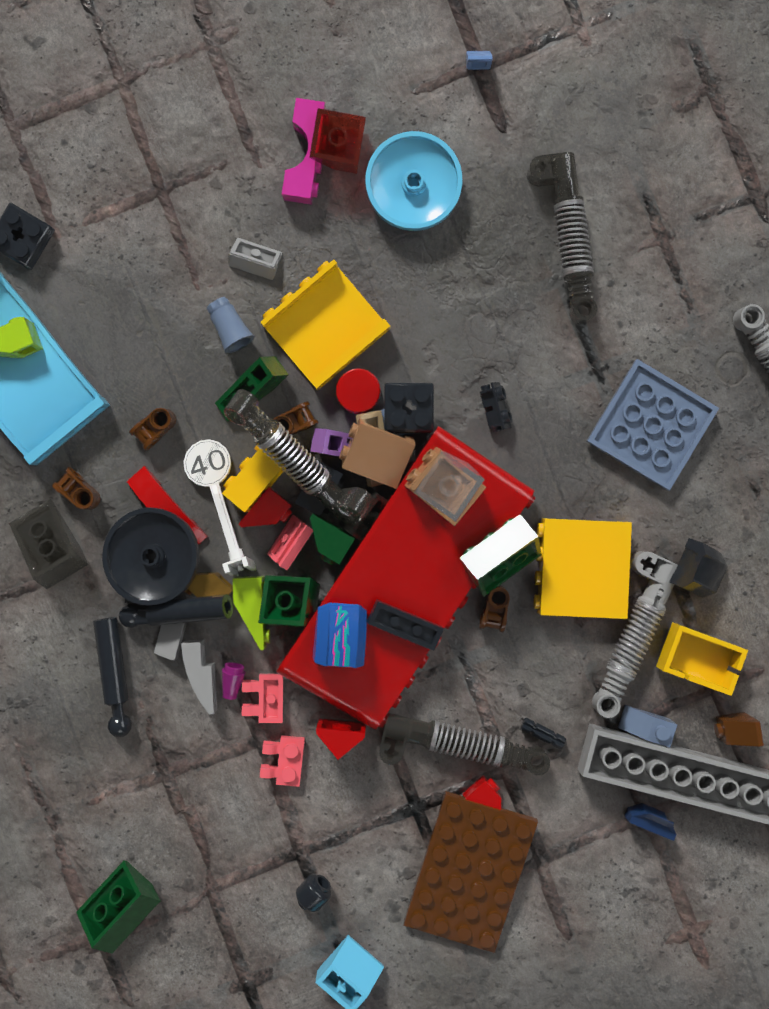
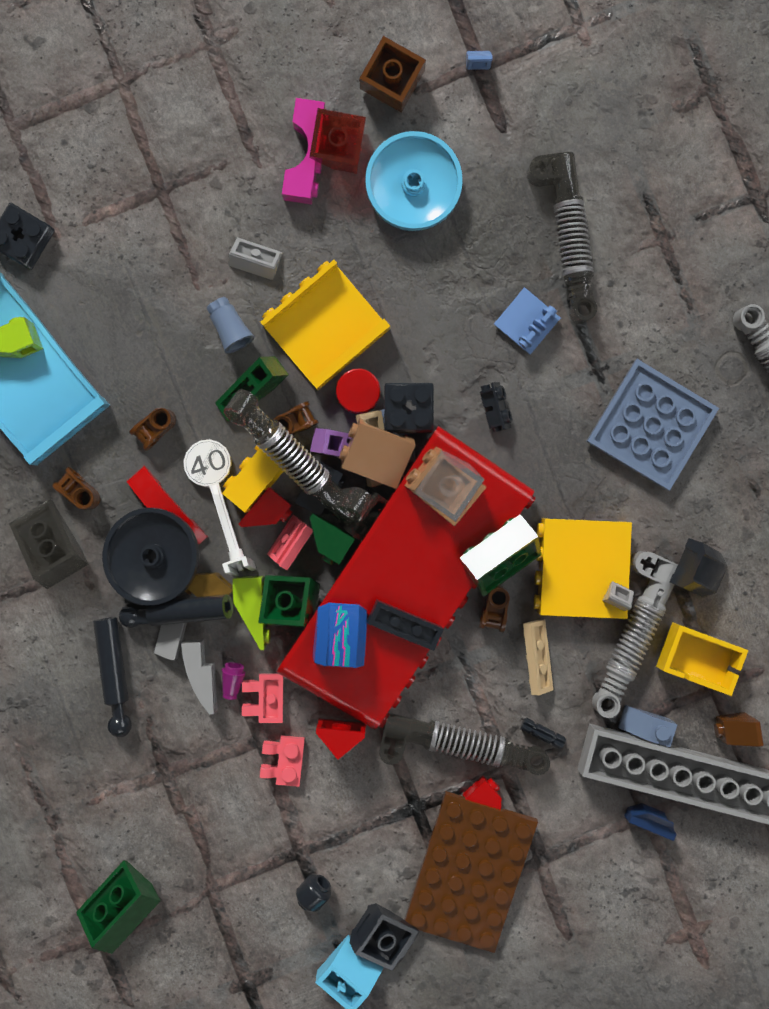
(382, 937): none -> black slope
(392, 74): none -> reddish brown brick
(527, 320): none -> medium blue hinge
(538, 657): none -> tan plate
(619, 596): none -> light grey slope

